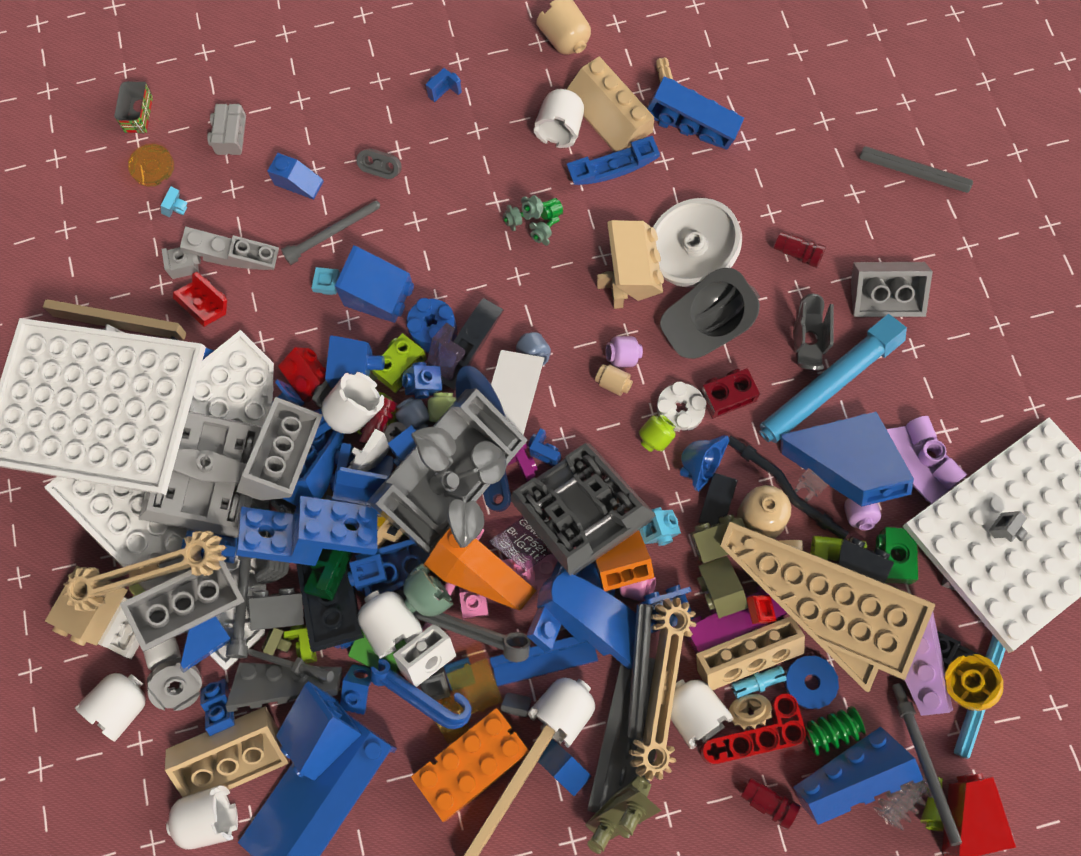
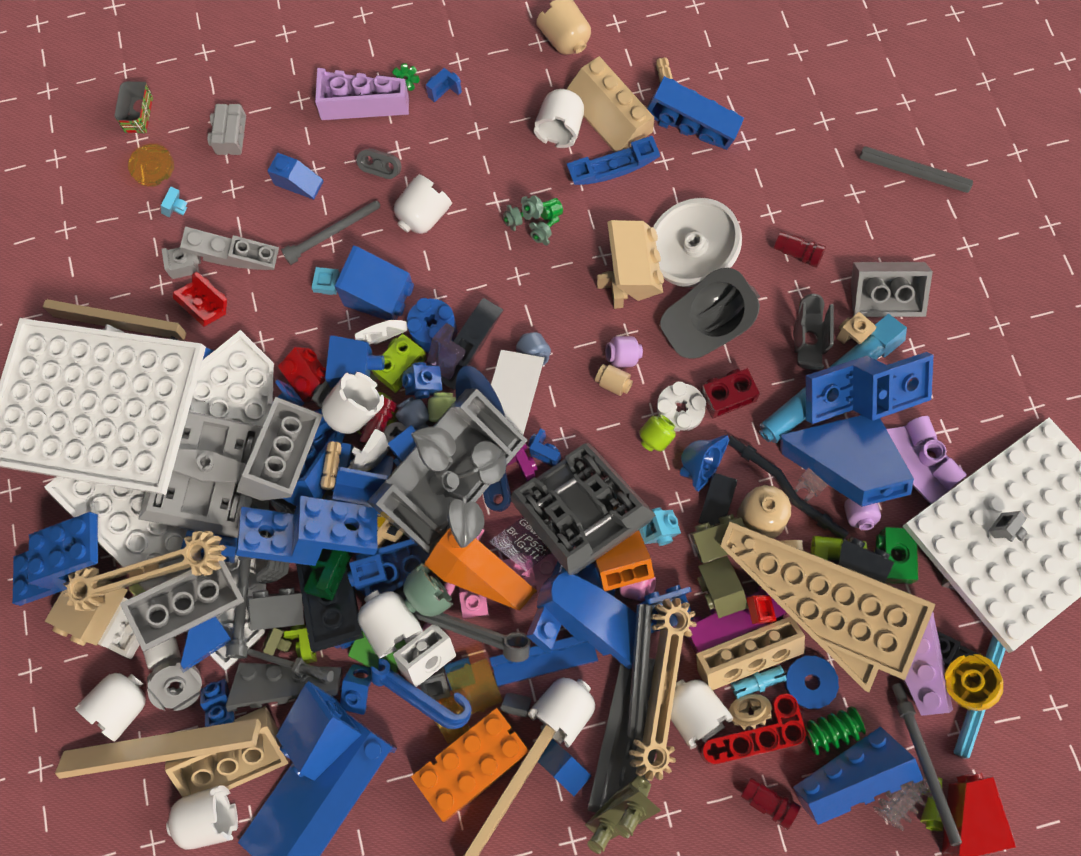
(53, 556): none -> blue bracket
(159, 748): none -> tan tile
(331, 465): none -> tan axle
(359, 96): none -> lavender wedge
(381, 331): none -> white slope
(407, 74): none -> green plant
(420, 206): none -> white cylinder
(857, 328): none -> tan bracket
(869, 387): none -> blue bracket

